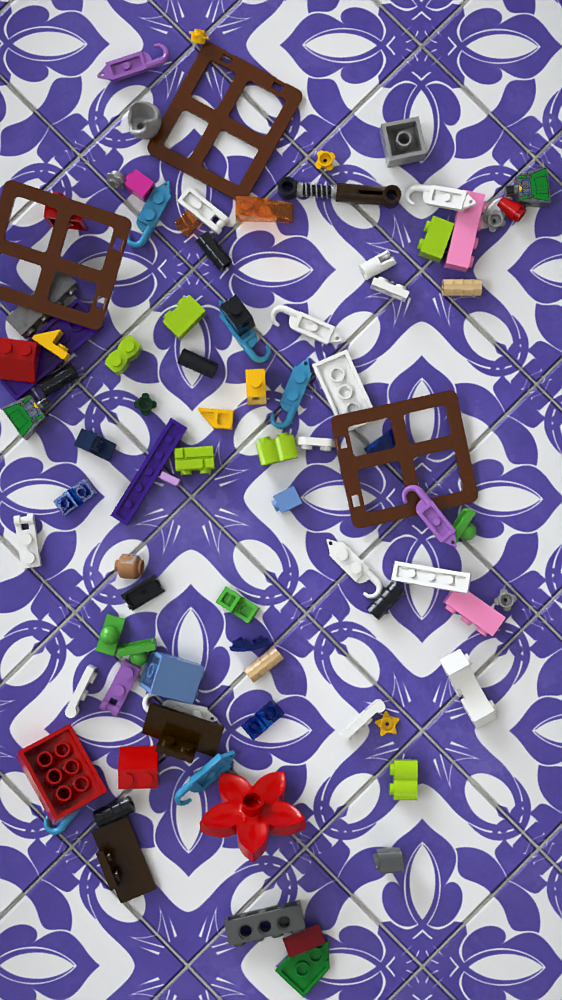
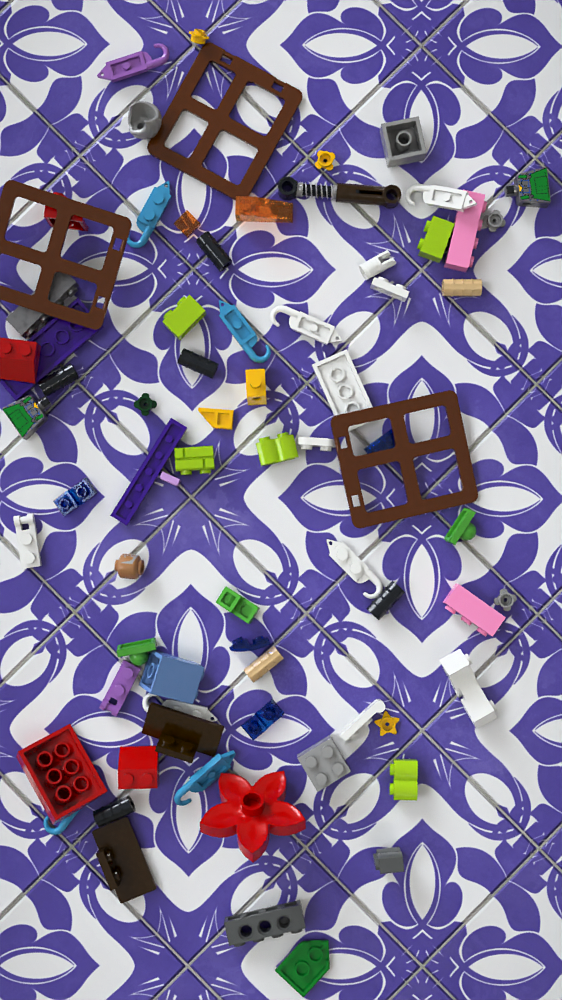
(49, 341): yellow slope -> none
(81, 693): white plate -> none
(95, 444): dark blue bracket -> none
(110, 634): bright green tile -> none
(116, 179): light grey plate -> none
(120, 359): lime brick -> none
(139, 185): dark pink brick -> none
(143, 592): black hinge -> none
(203, 210): white plate -> none
(237, 315): black torso -> none
(286, 500): medium blue brick -> none
(293, 393): dark azure plate -> none
(304, 940): dark red tile -> none
(323, 763): none -> light grey brick
(431, 577): white plate -> none
(432, 516): medium lavender plate -> none
(512, 209): red cone -> none

